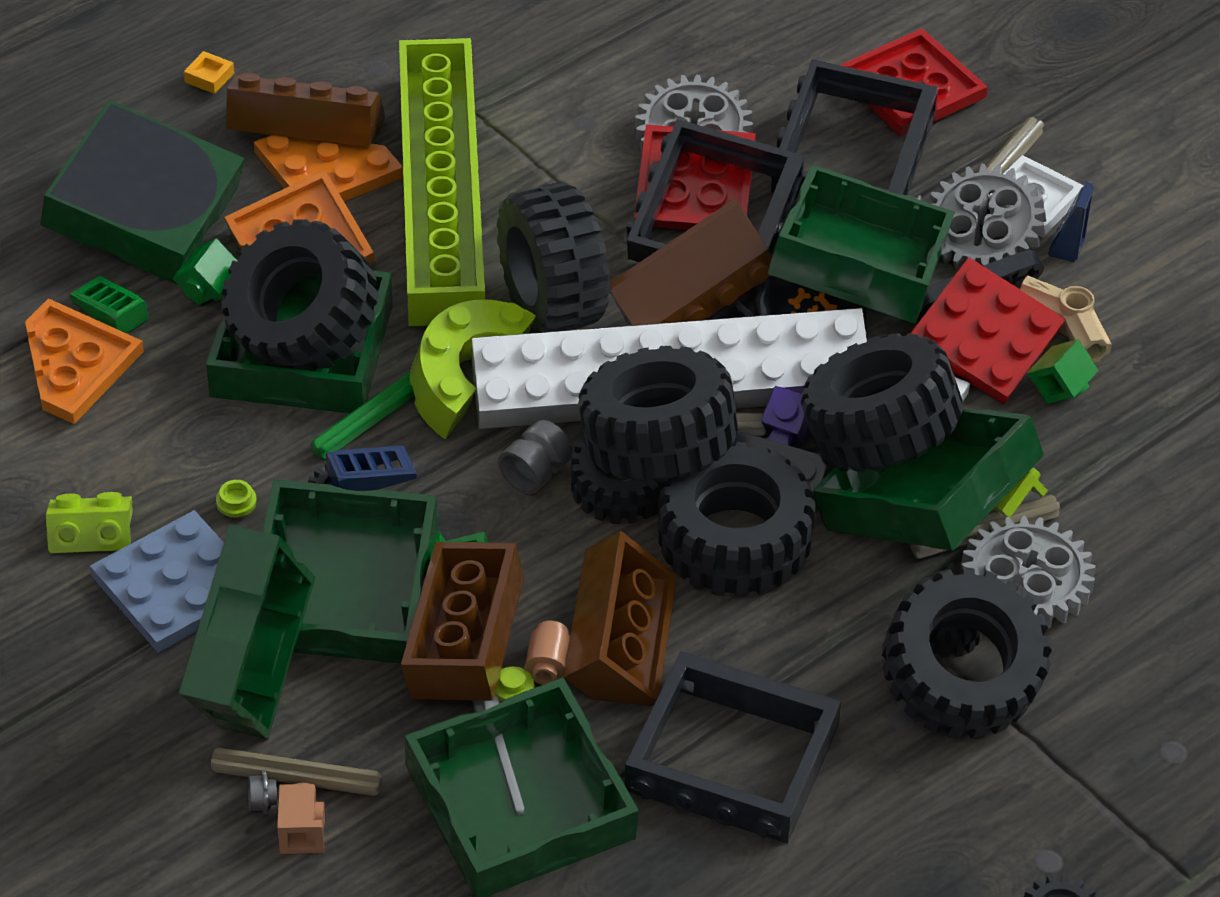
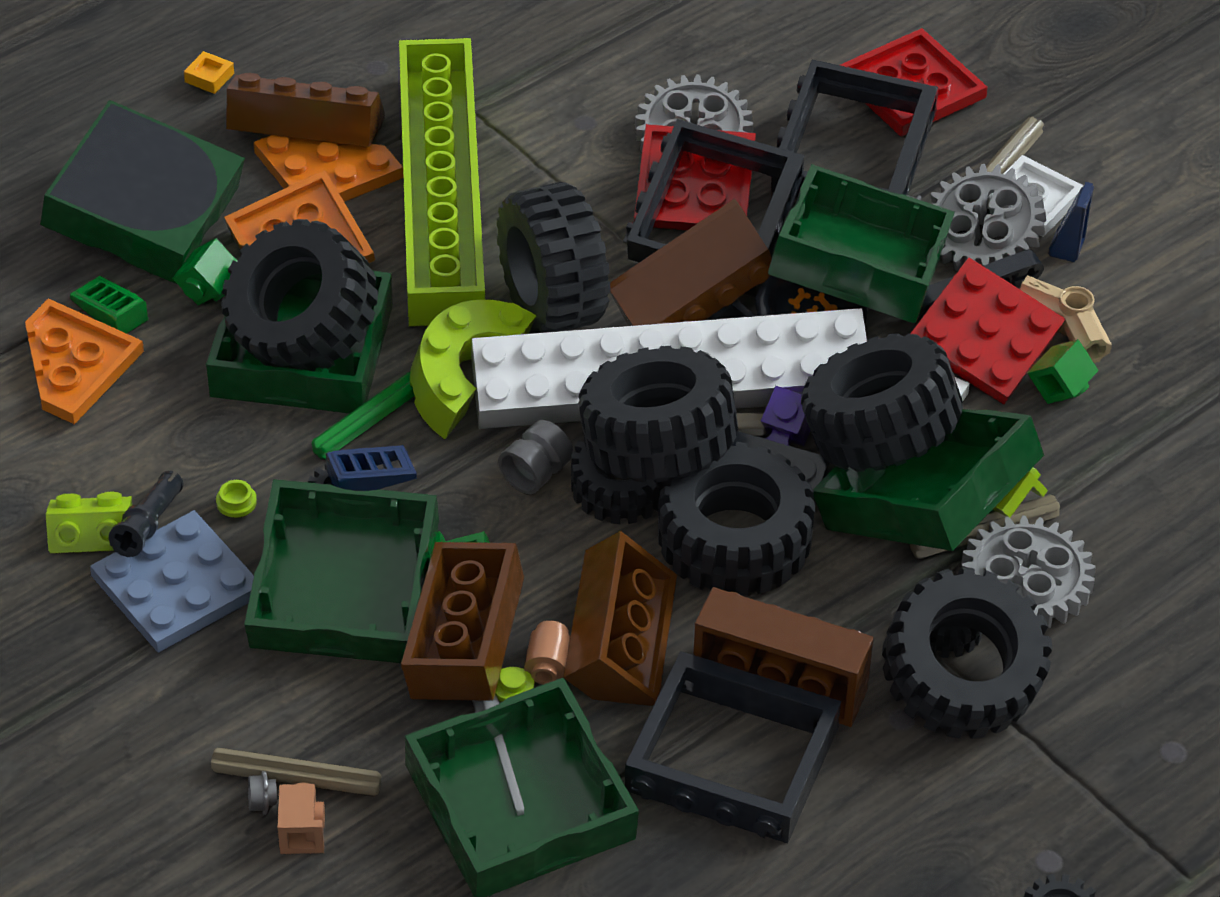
(141, 520): none -> black pin
(247, 632): dark green tile -> none
(786, 648): none -> reddish brown brick

